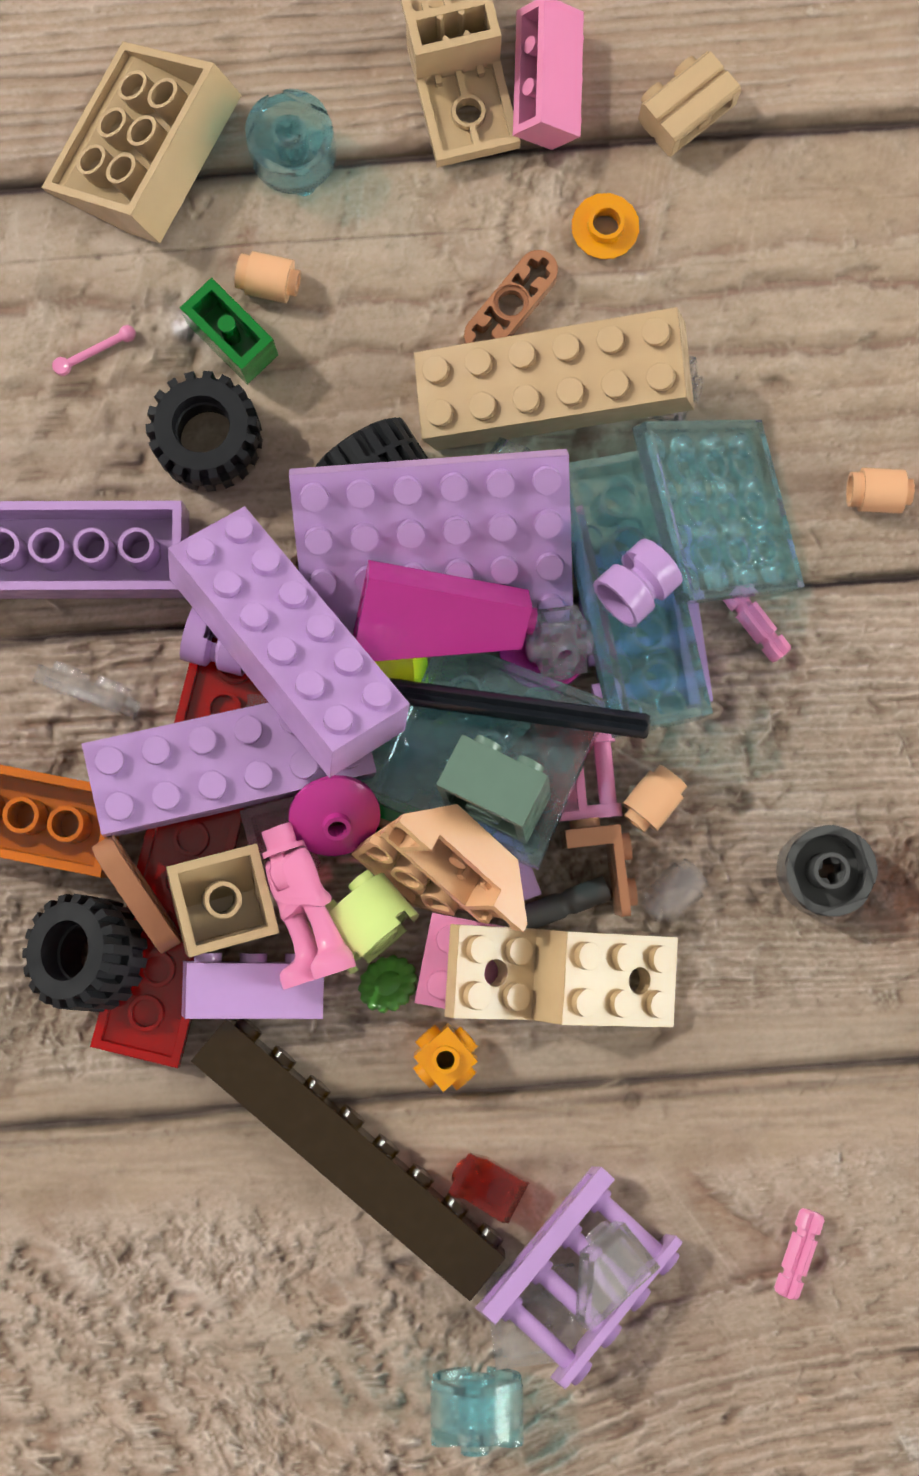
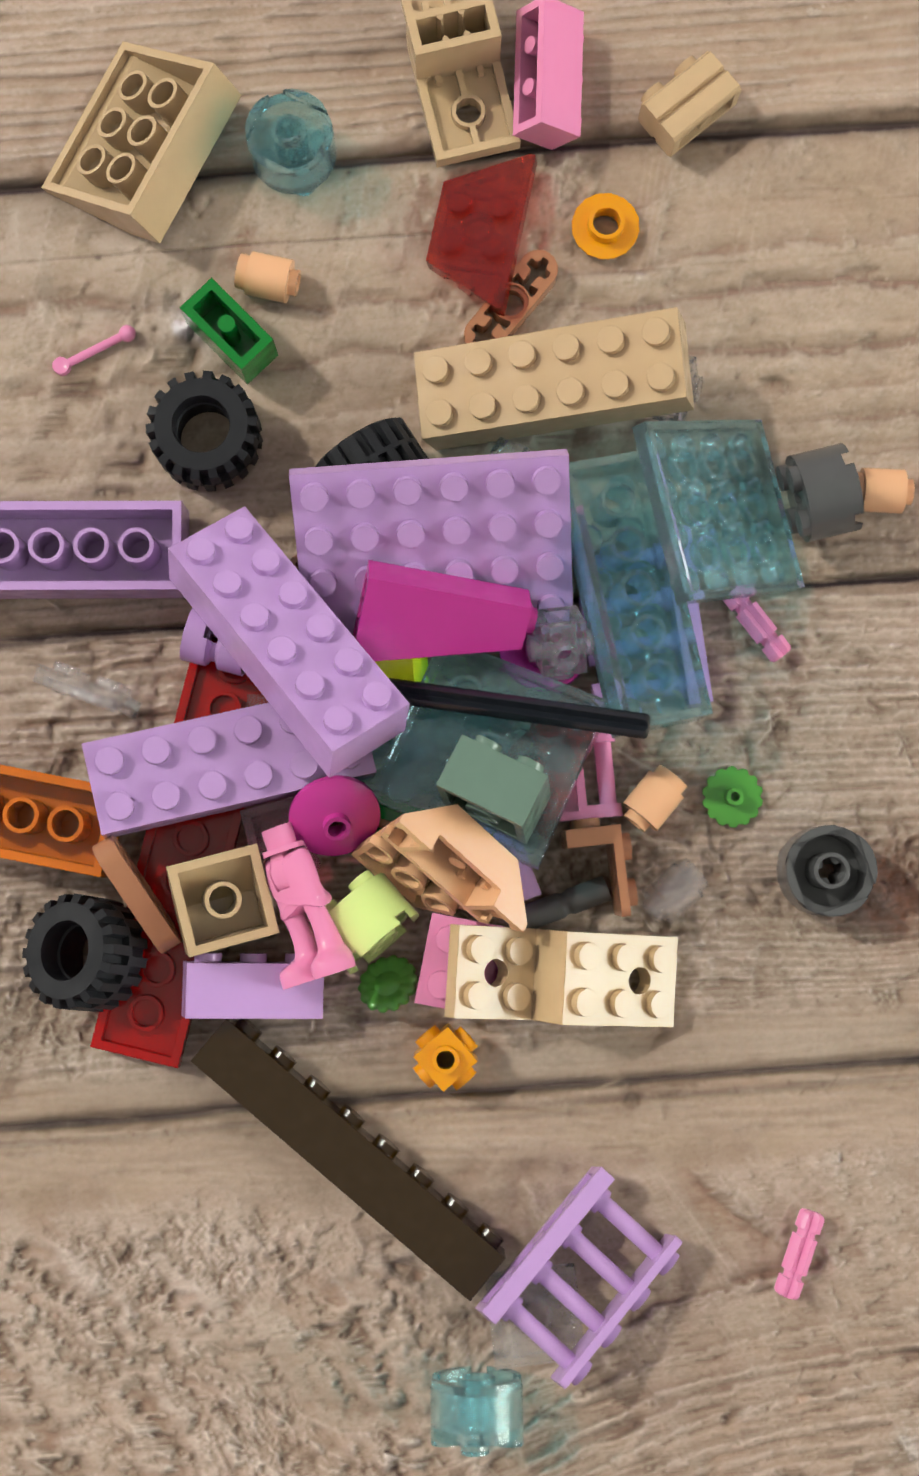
(482, 228): none -> clear red wing
(488, 1186): clear red bracket -> none
(609, 1272): clear slope -> none
(631, 587): lavender wheel -> none
(732, 796): none -> bright green piece
(821, 493): none -> dark grey brick

